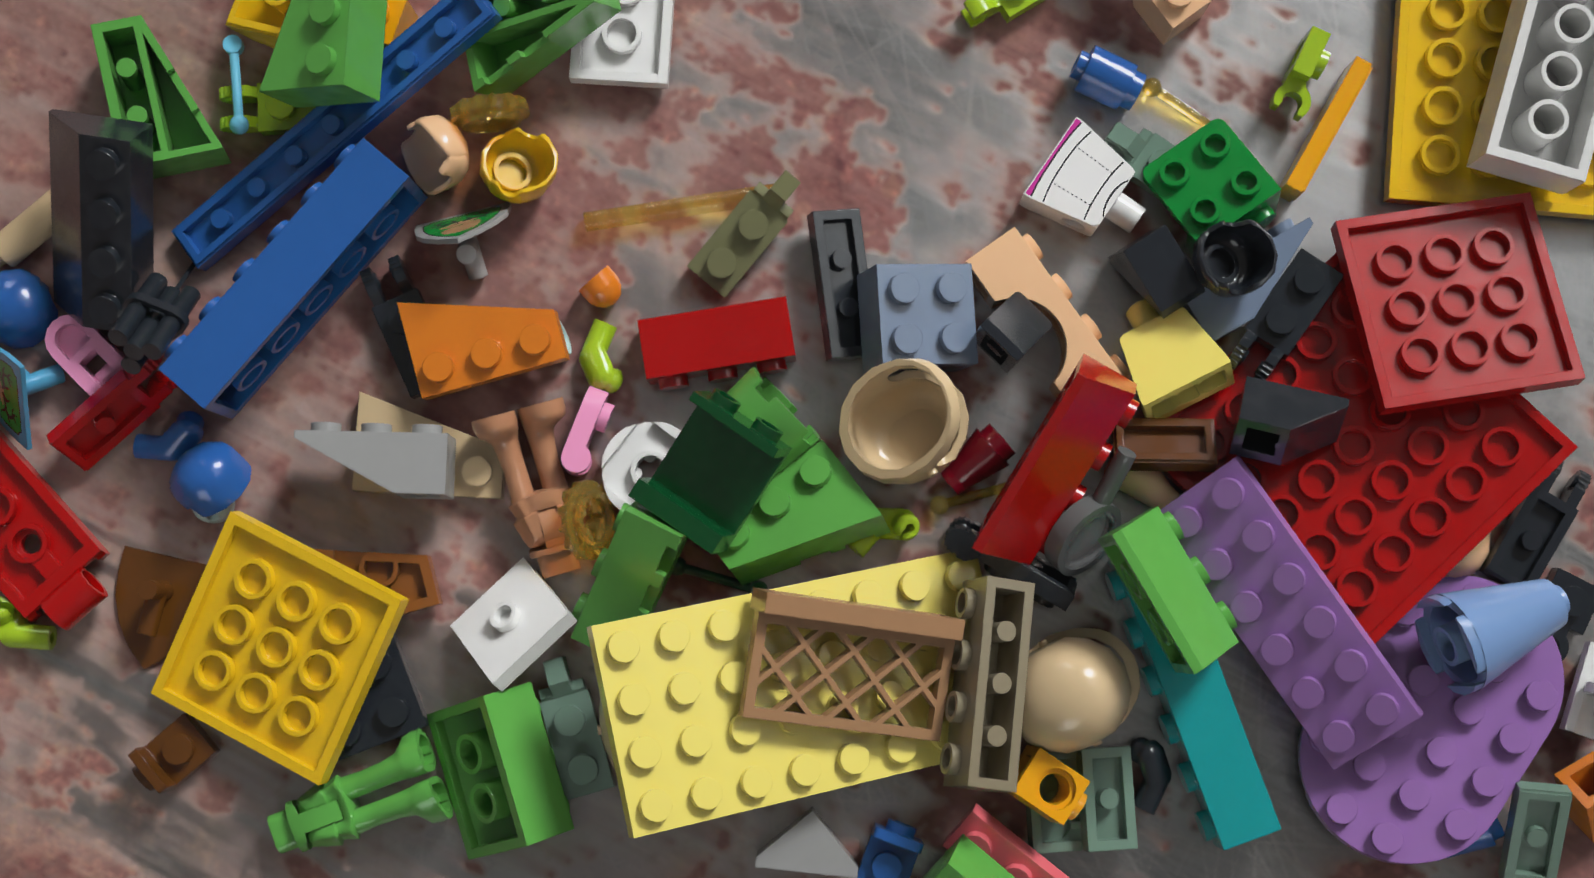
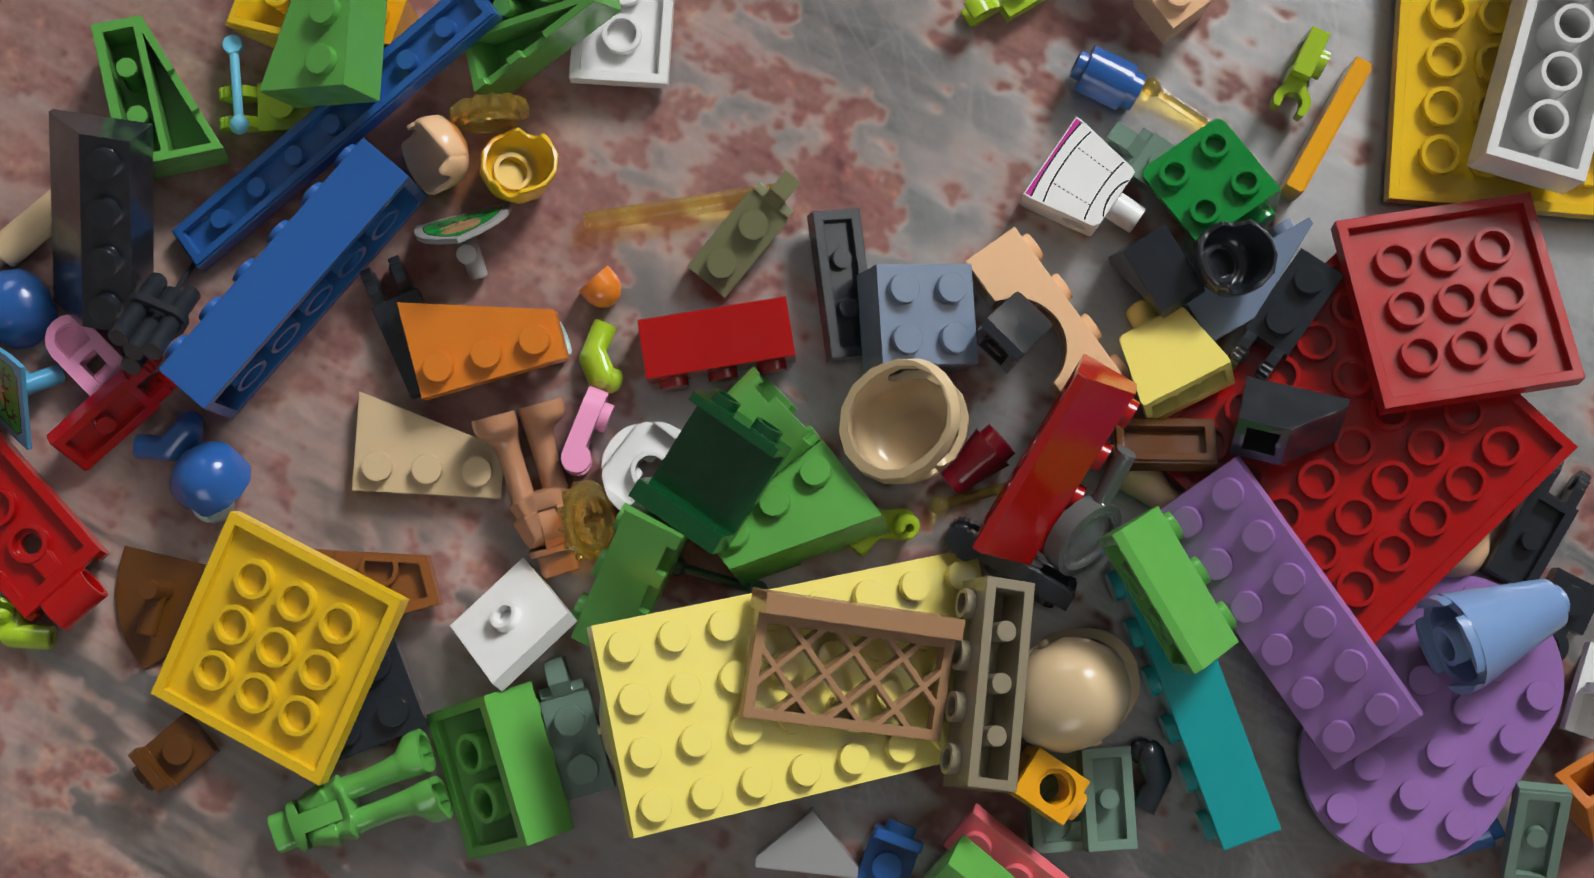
(405, 463): light grey slope -> none

